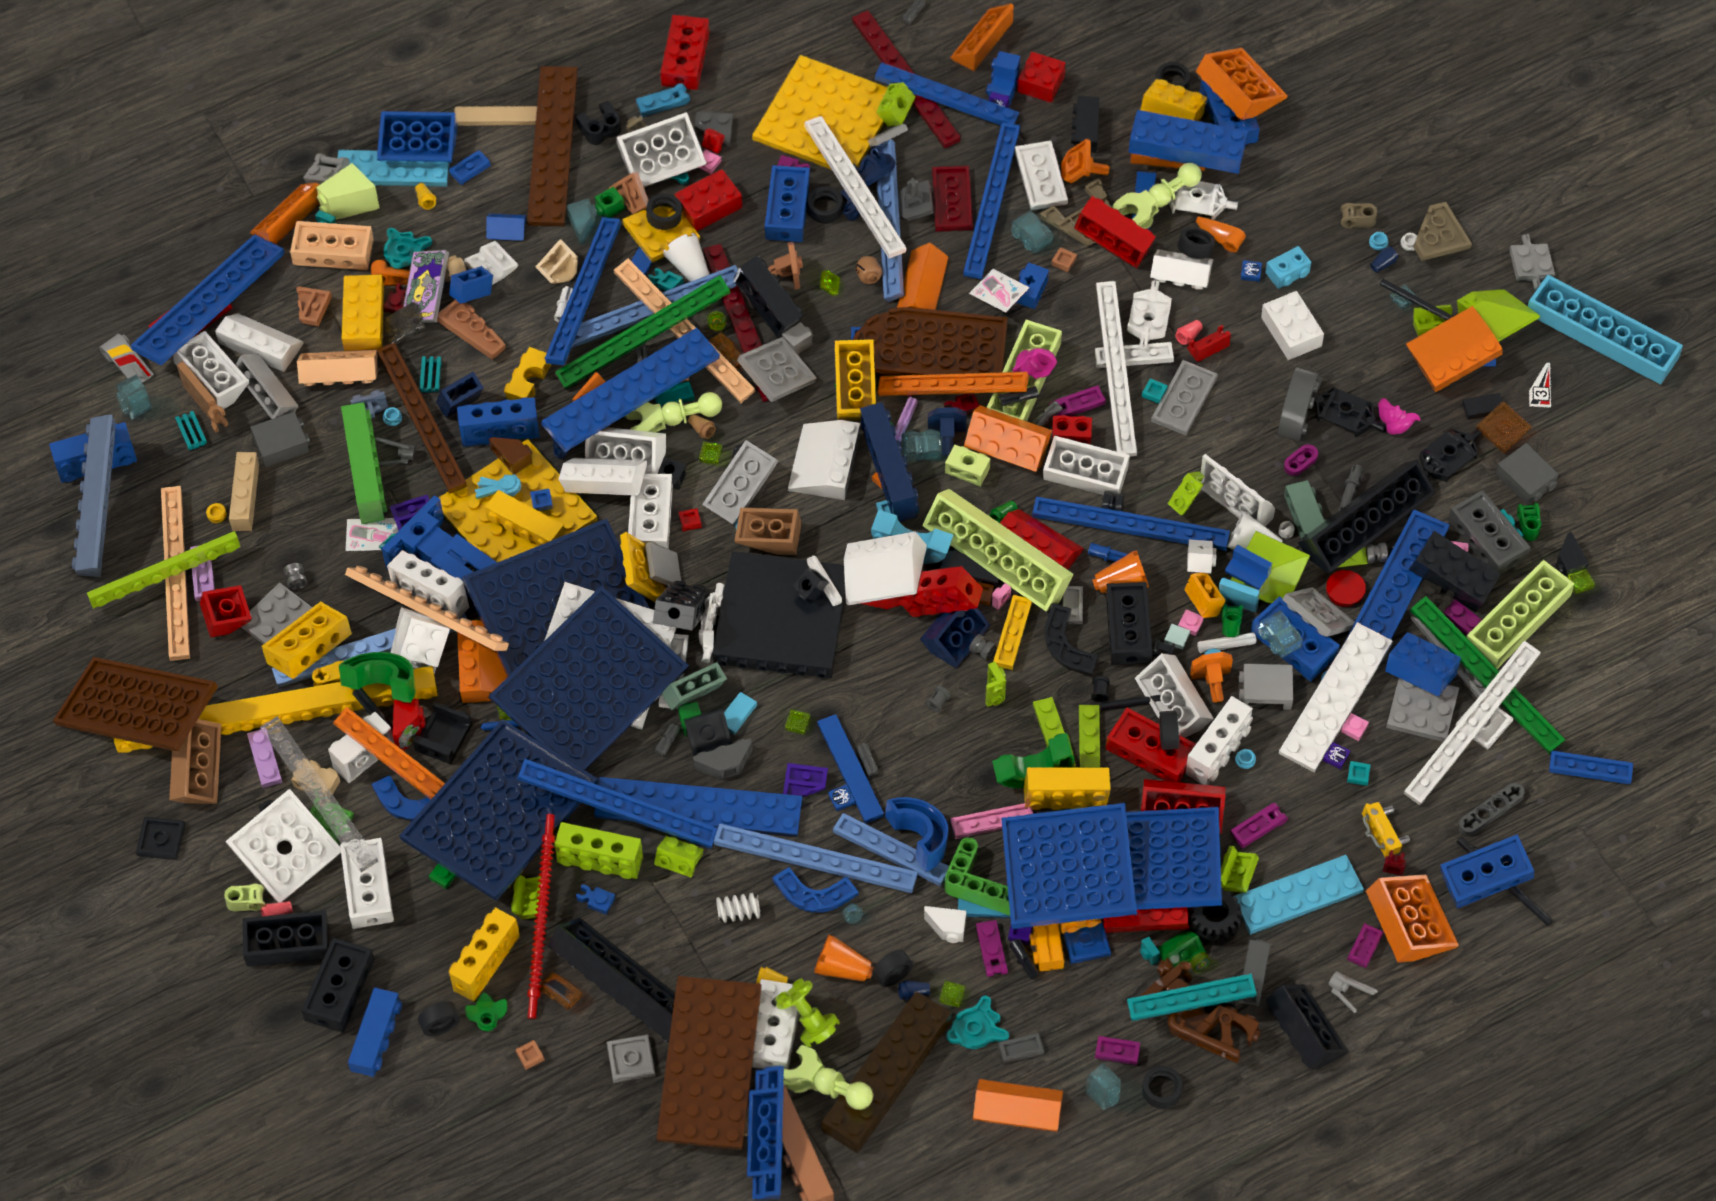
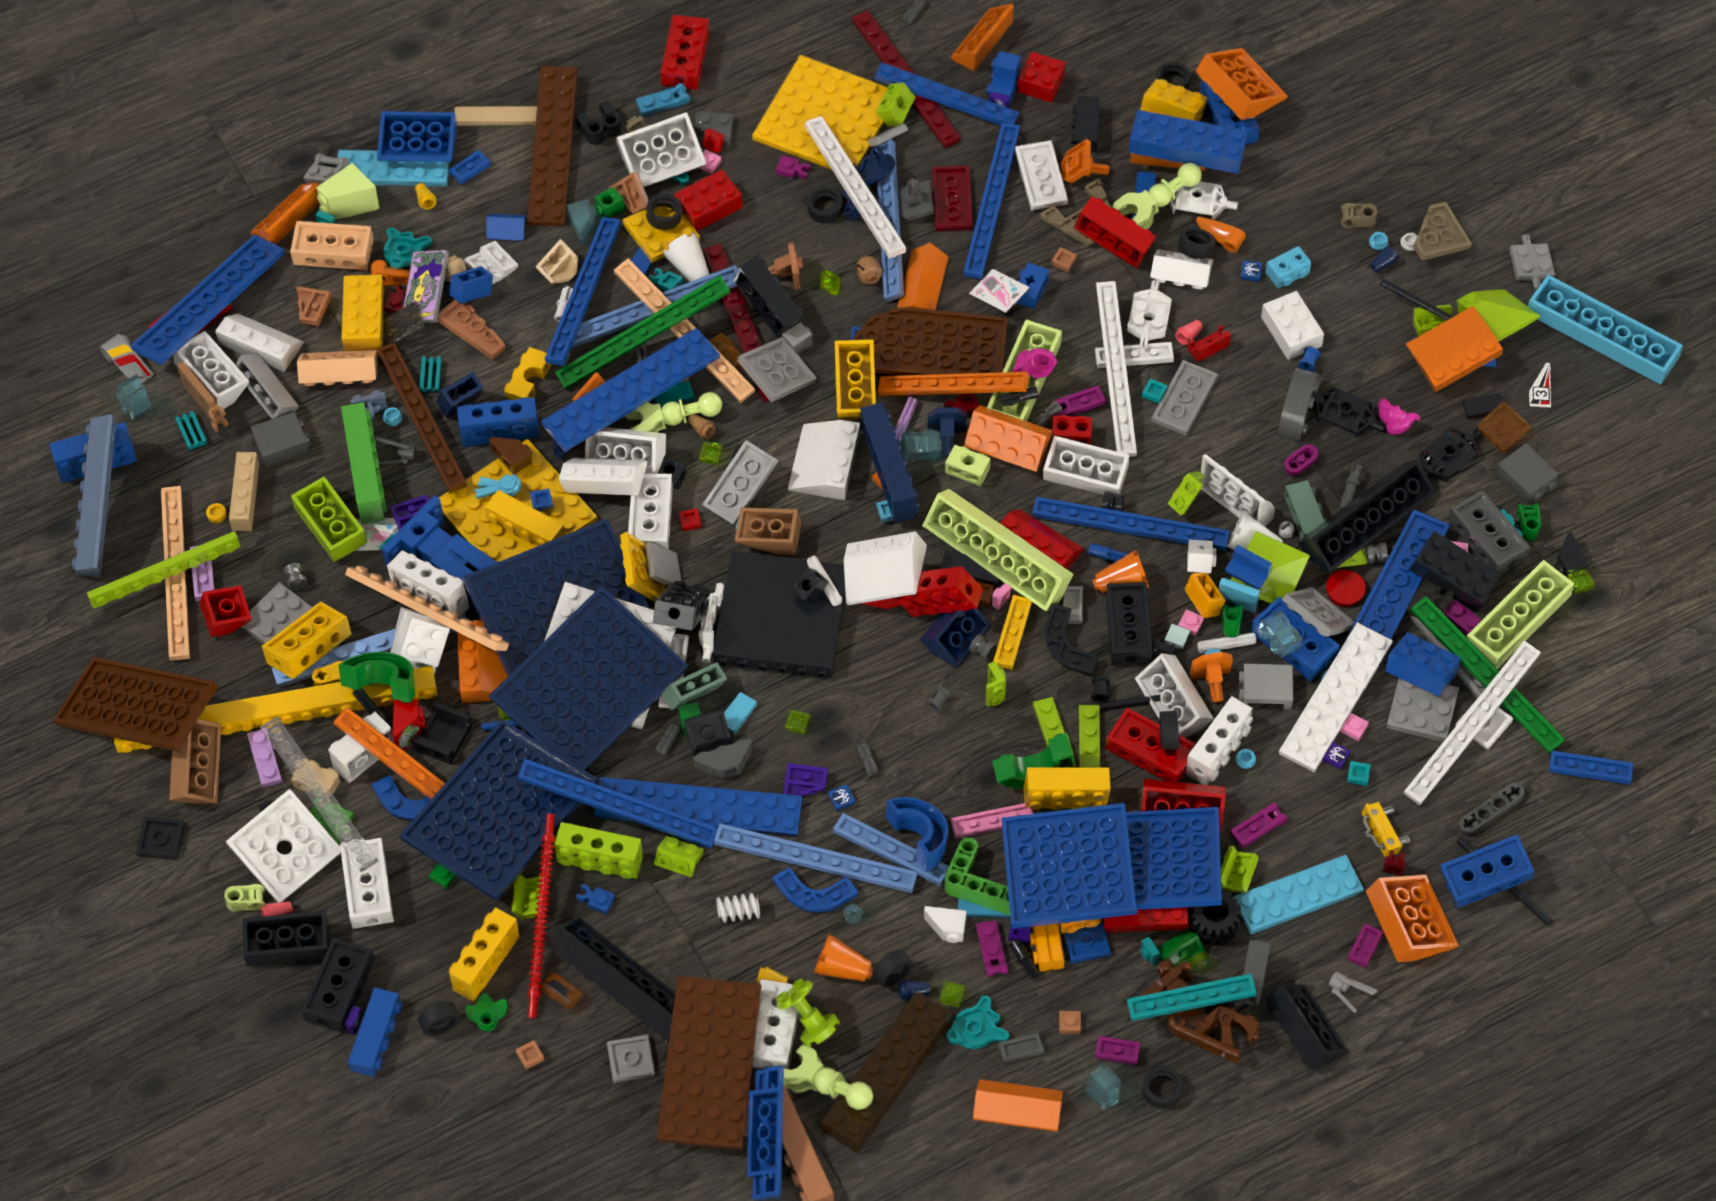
(329, 519): none -> lime brick
(353, 1020): none -> dark purple tile
(716, 320): clear neon green tile -> none
(787, 194): blue brick -> none
(850, 768): blue tile -> none
(936, 541): medium azure brick -> none
(1001, 511): green cone -> none
(1032, 232): clear light blue brick -> none
(1069, 1022): none -> nougat plate
(1310, 356): none -> blue bush
(1401, 302): clear light blue plate -> none

